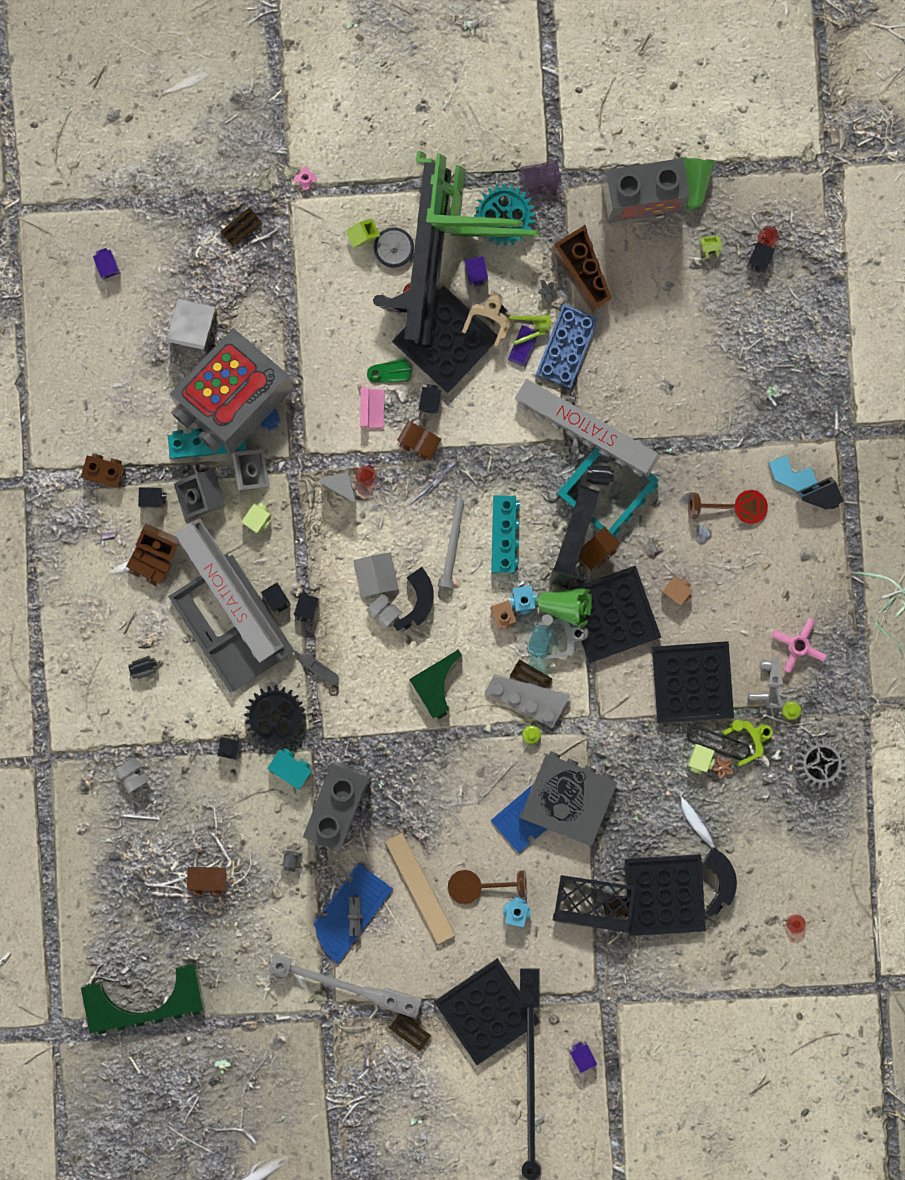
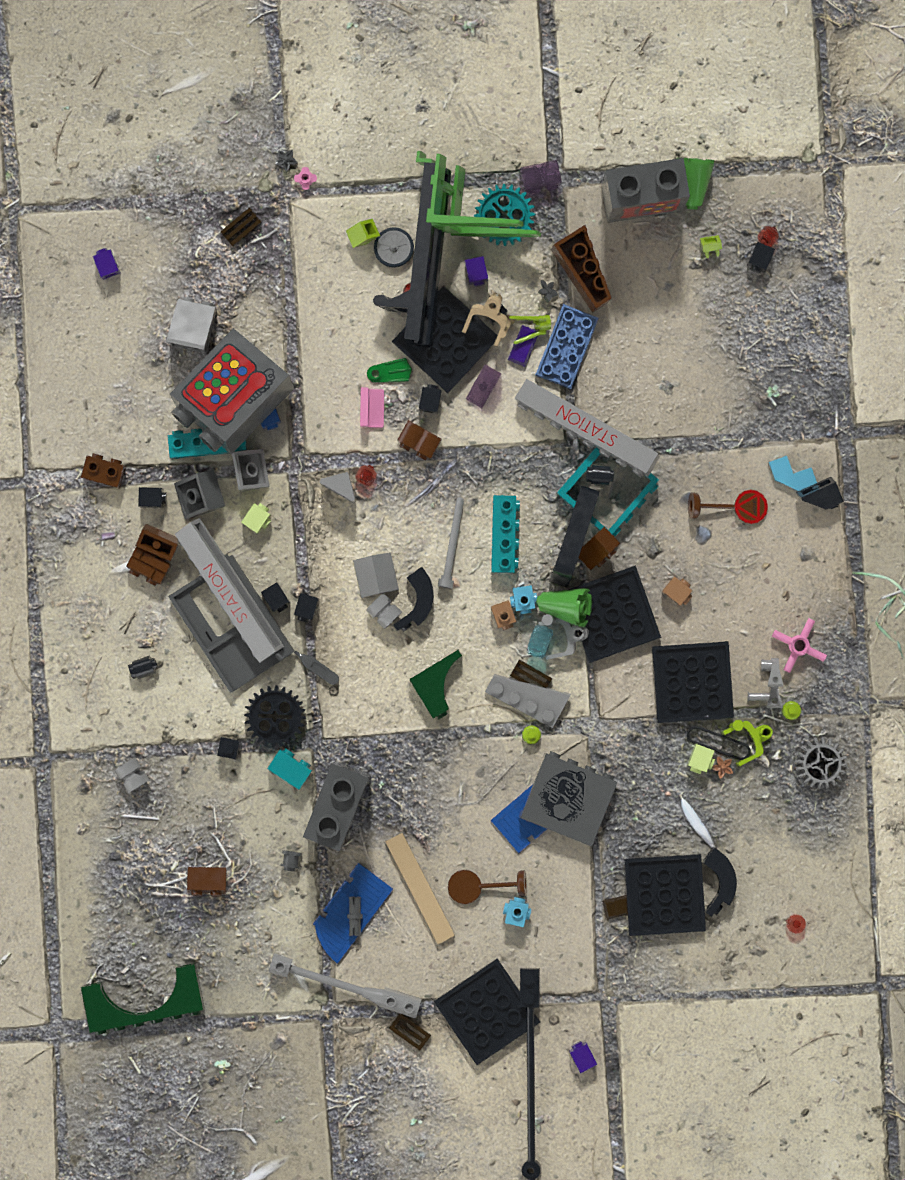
(286, 159): none -> dark grey plant
(483, 386): none -> clear purple slope
(593, 920): black fence -> none

